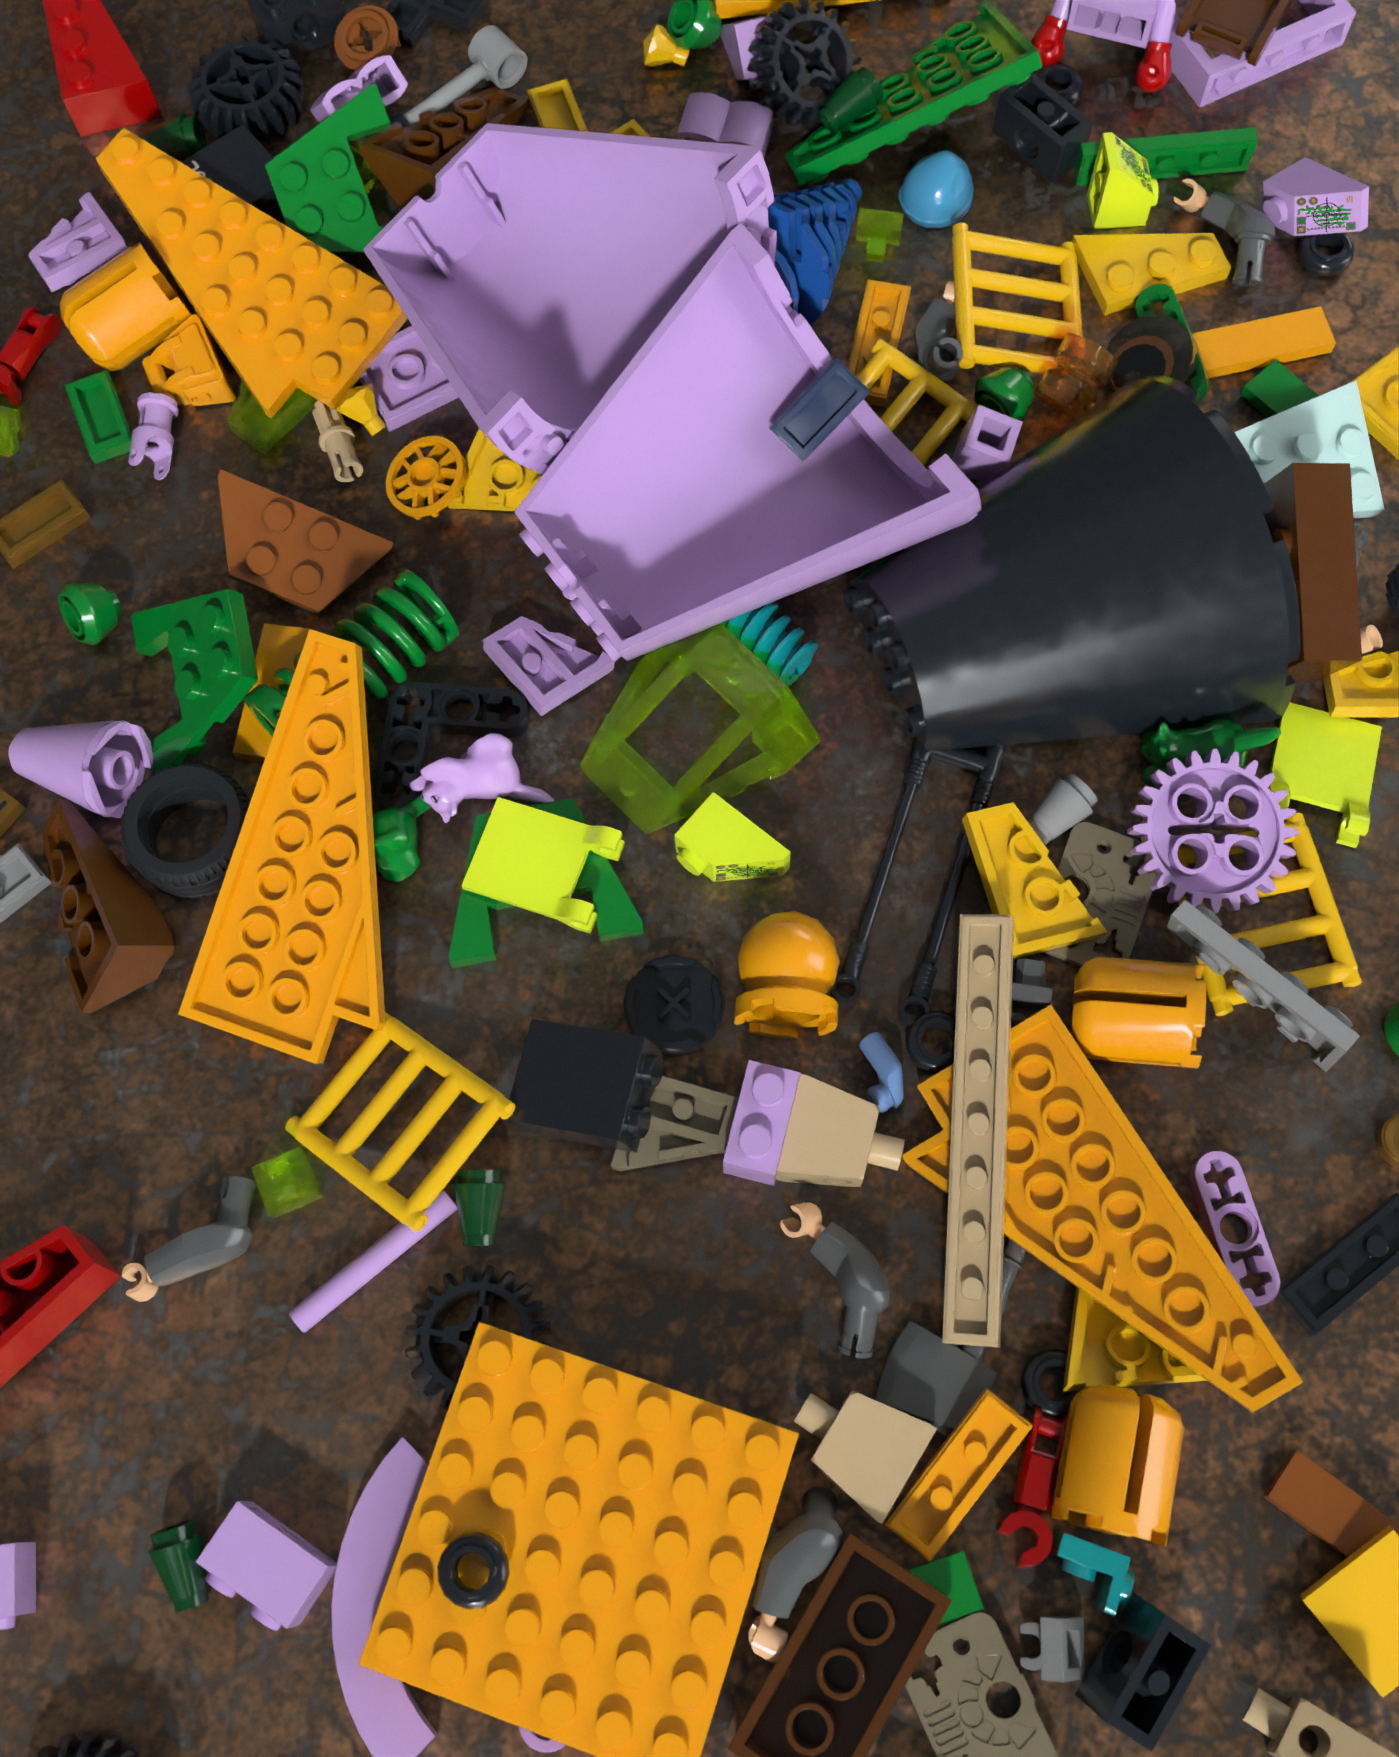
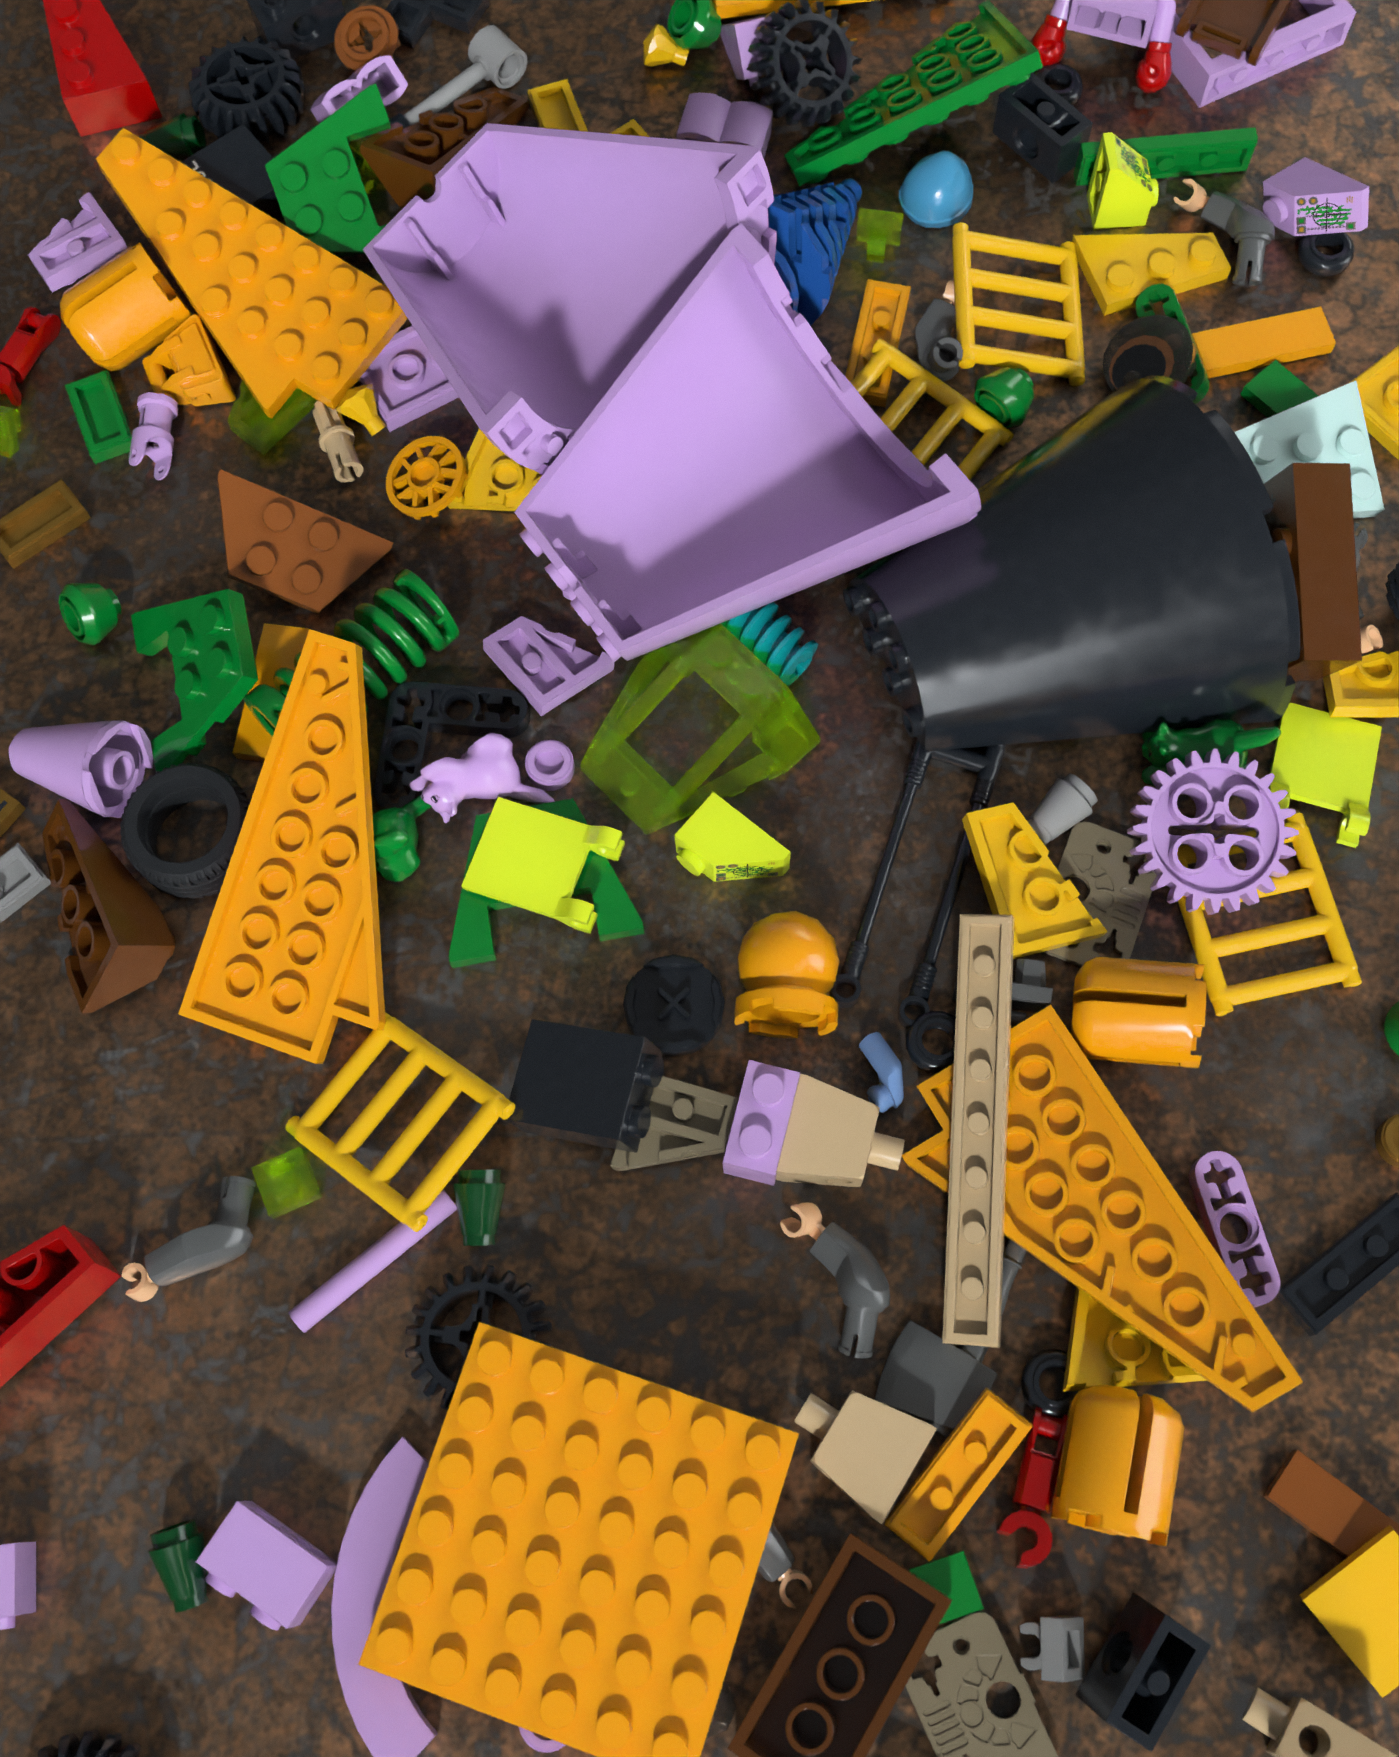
(448, 1570): black piece -> none
(550, 765): none -> lavender tile
(788, 1563): dark grey arm -> none
(819, 409): dark blue tile -> none
(851, 100): dark green cone -> none
(986, 444): lavender brick -> none
(1078, 373): clear orange wheel -> none
(1084, 1561): teal bracket -> none
(1262, 985): light grey wing -> none

